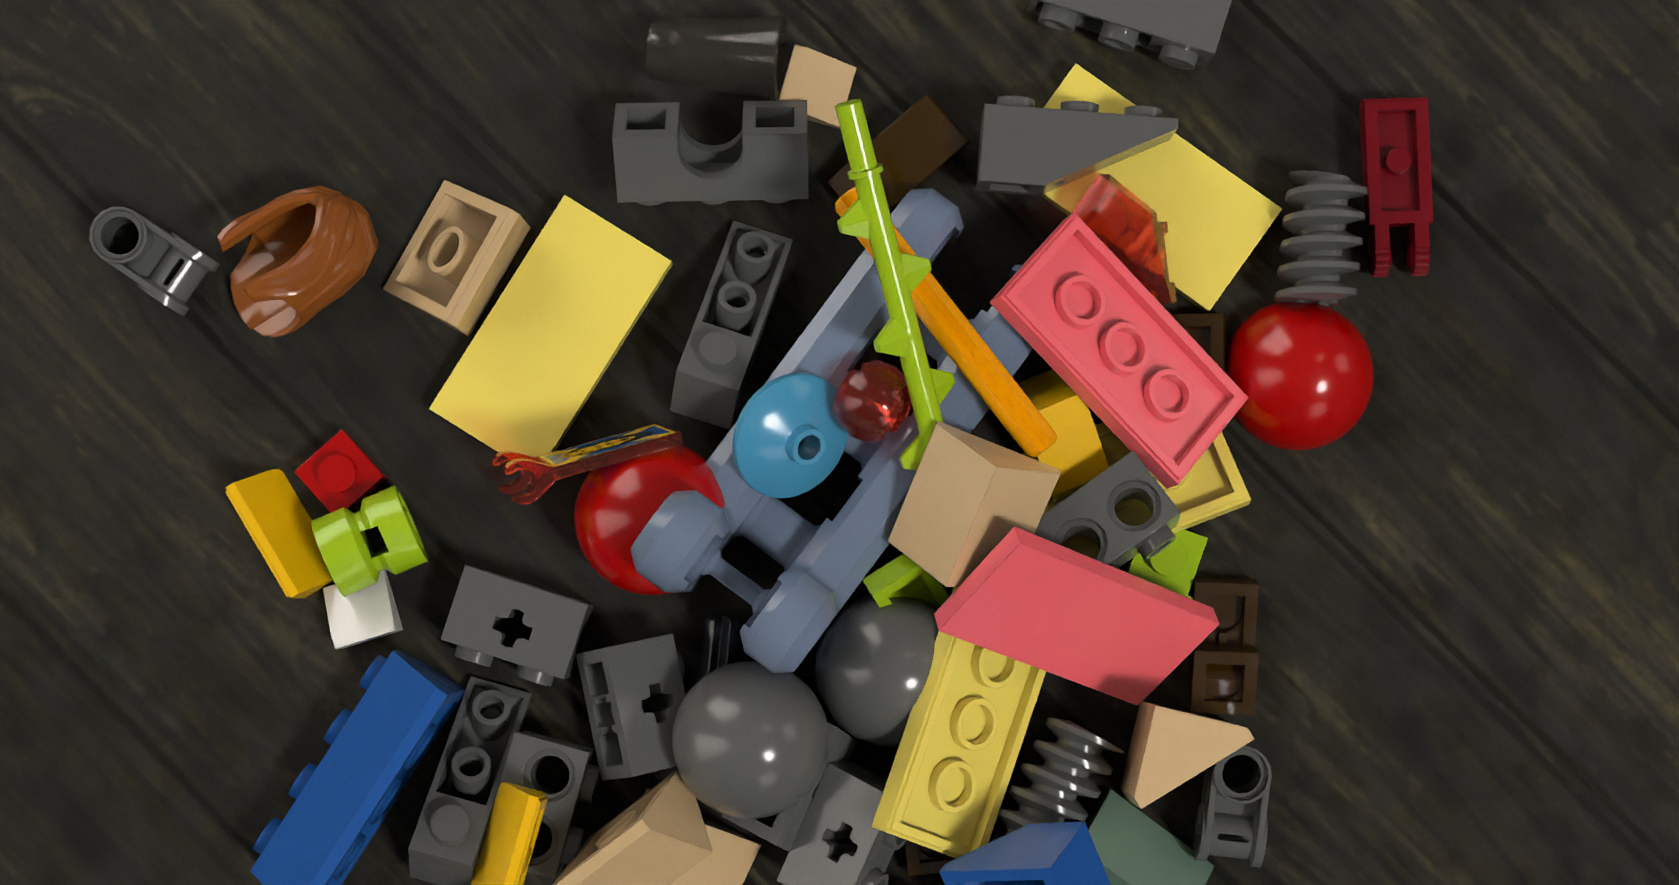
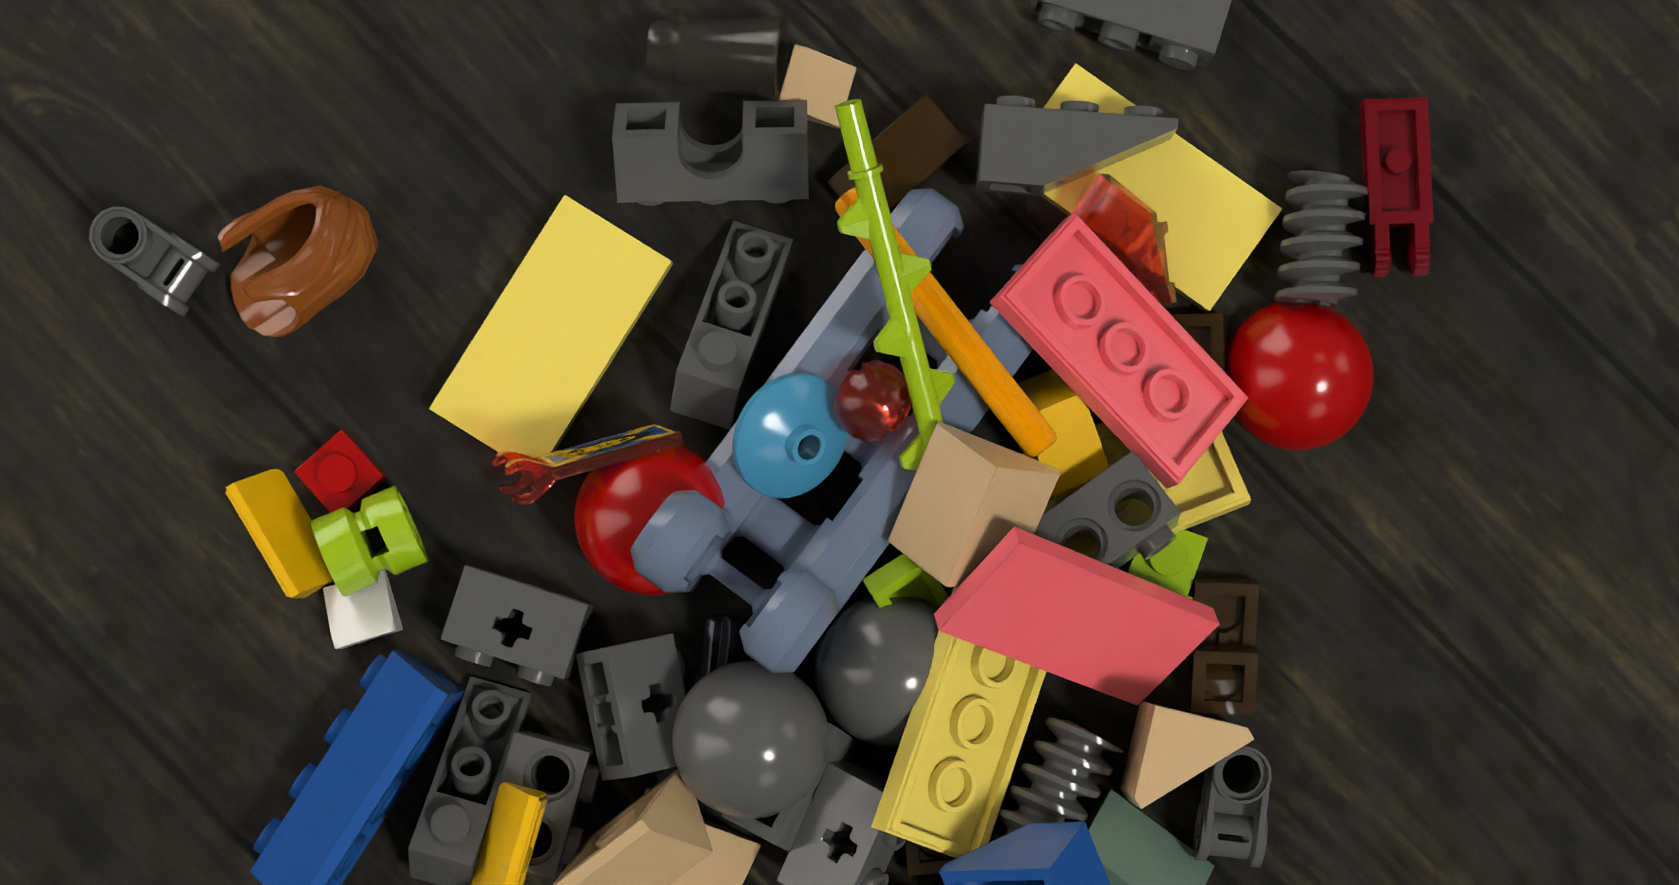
(458, 257): tan slope -> none

